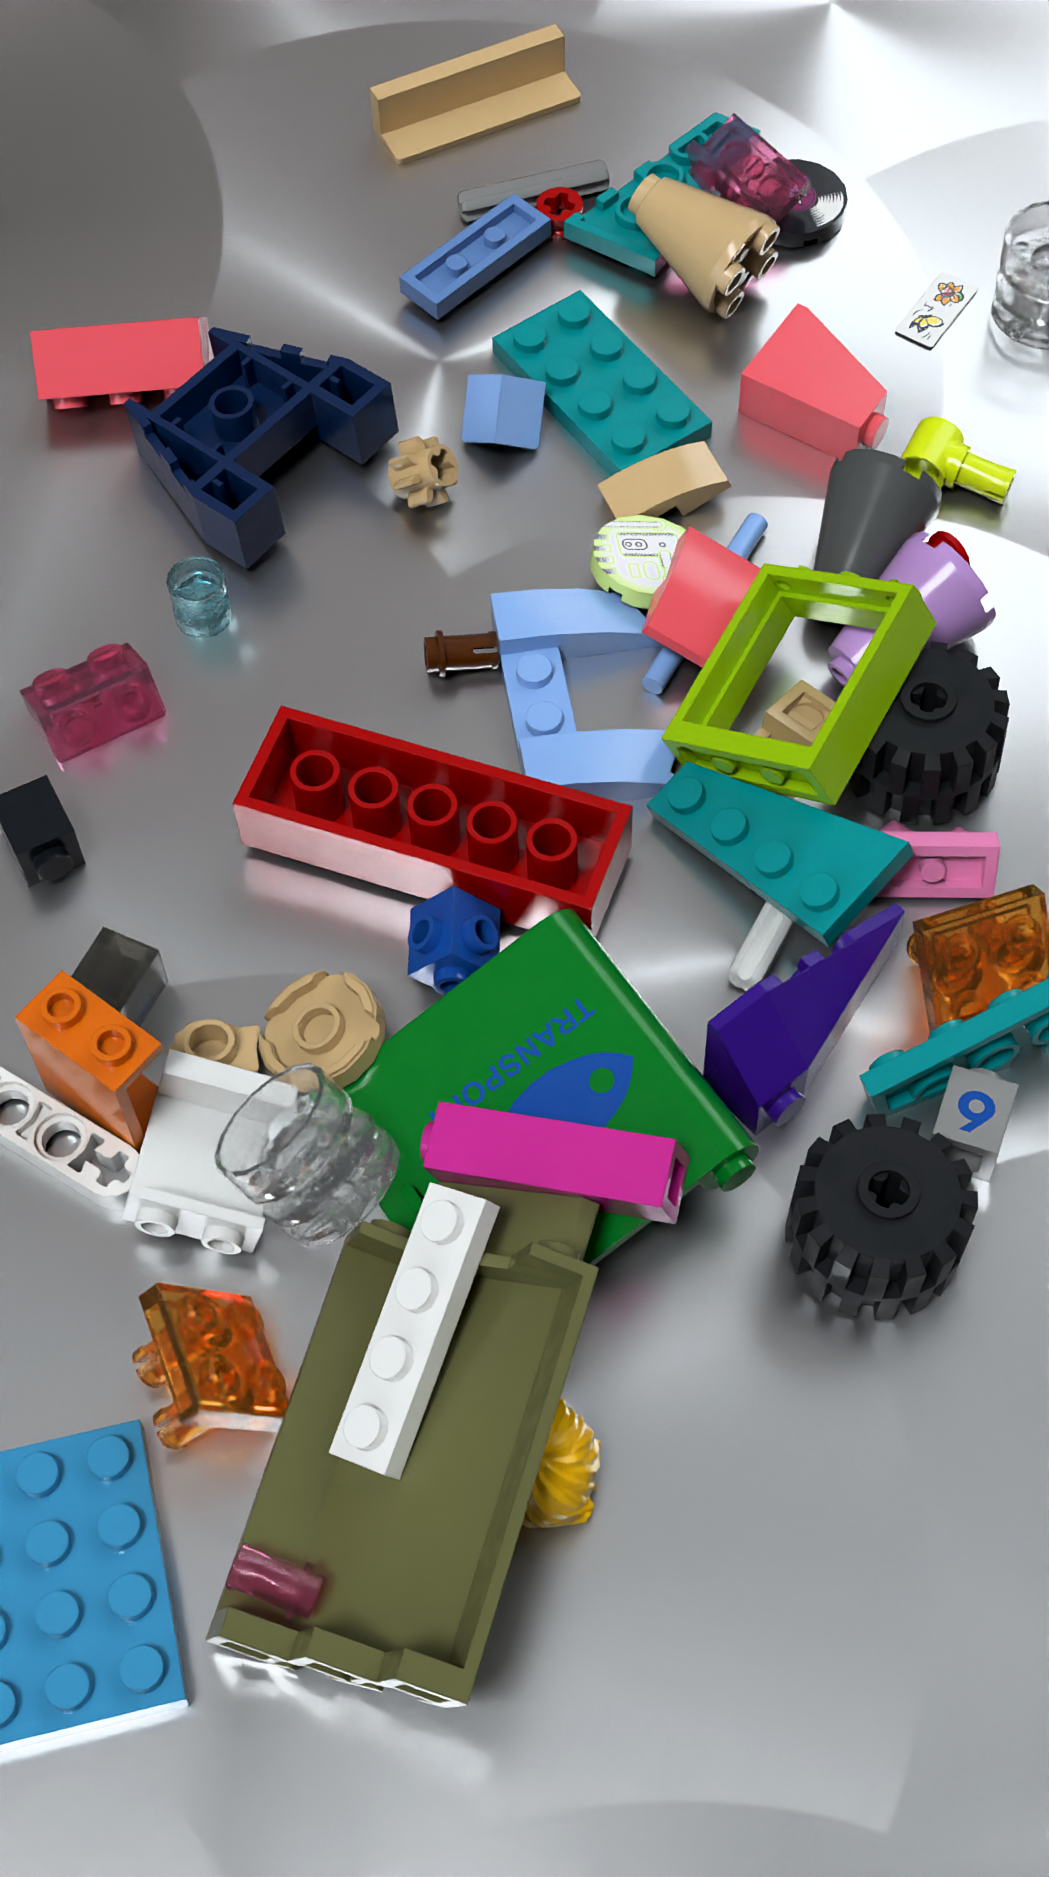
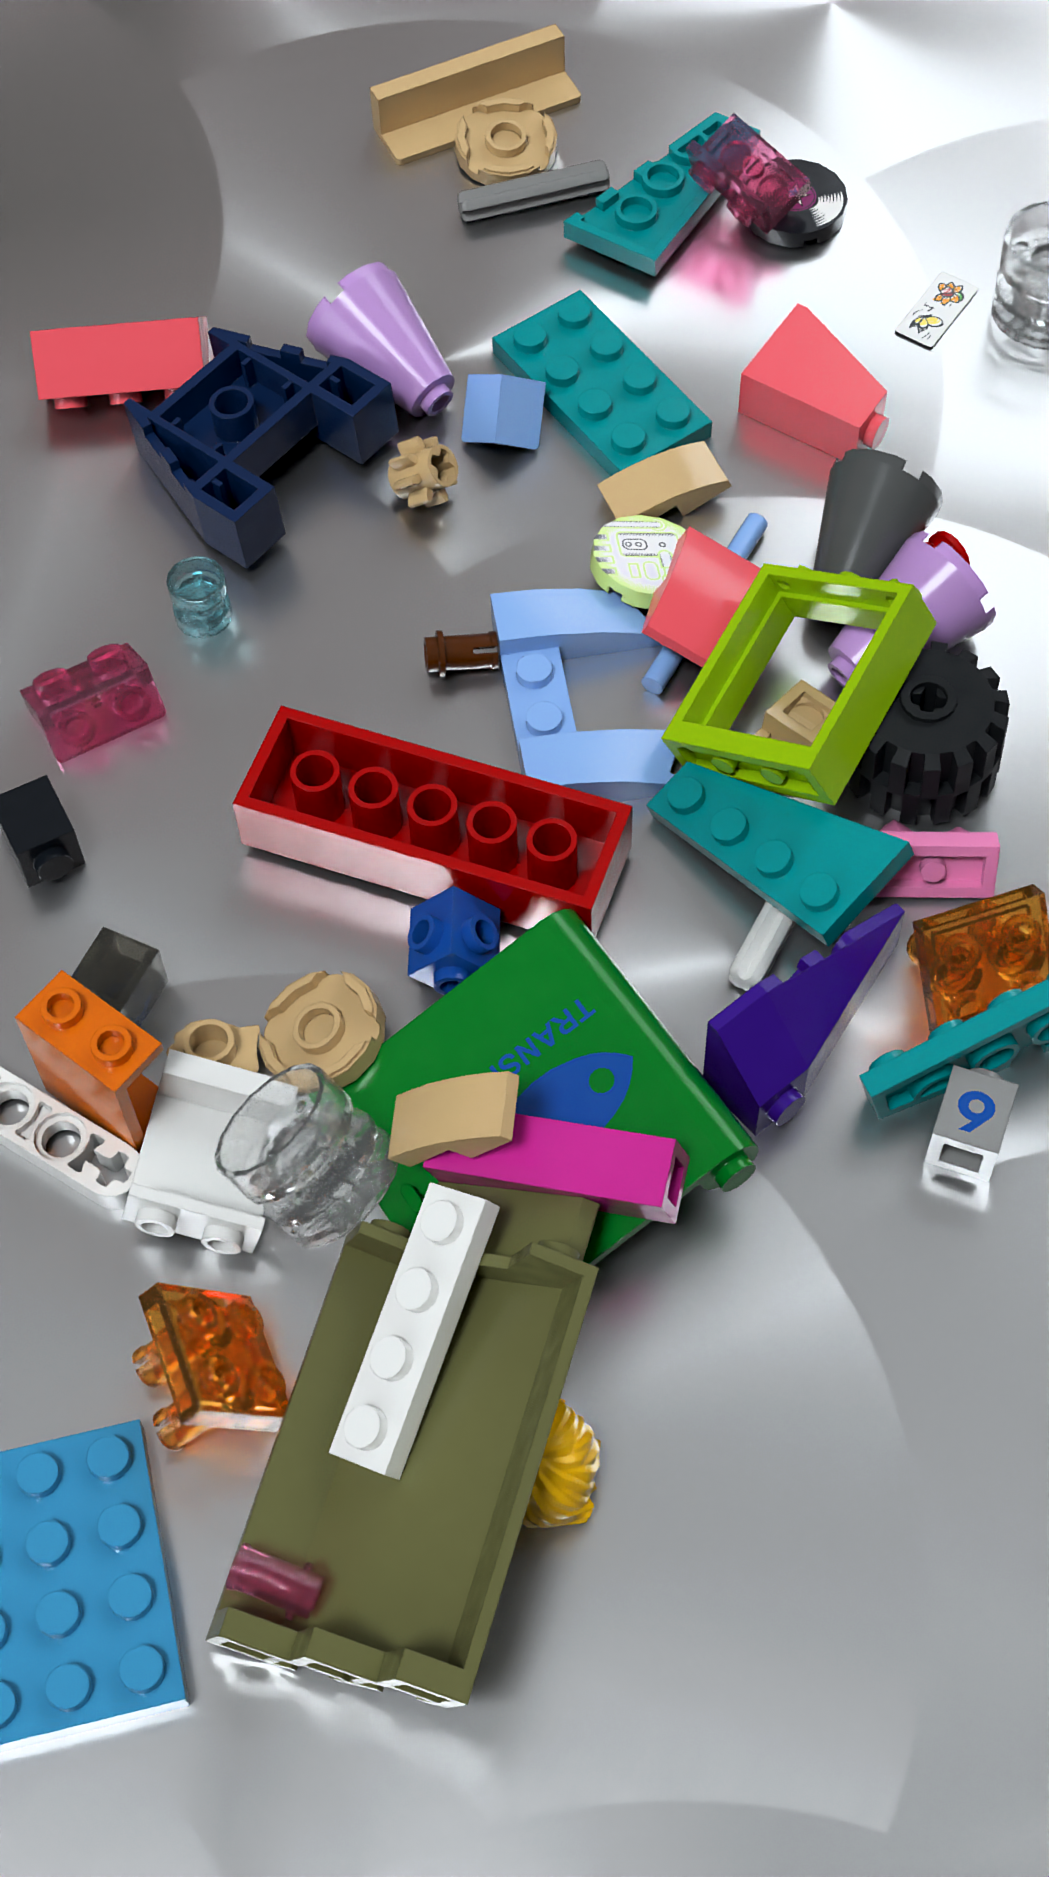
(384, 333): none -> lavender cone
(455, 1115): none -> tan slope
(475, 256): medium blue plate -> none
(505, 141): none -> tan tile
(559, 198): red bush -> none
(705, 239): tan cone -> none
(891, 1213): black wheel -> none
(941, 453): neon yellow pin -> none

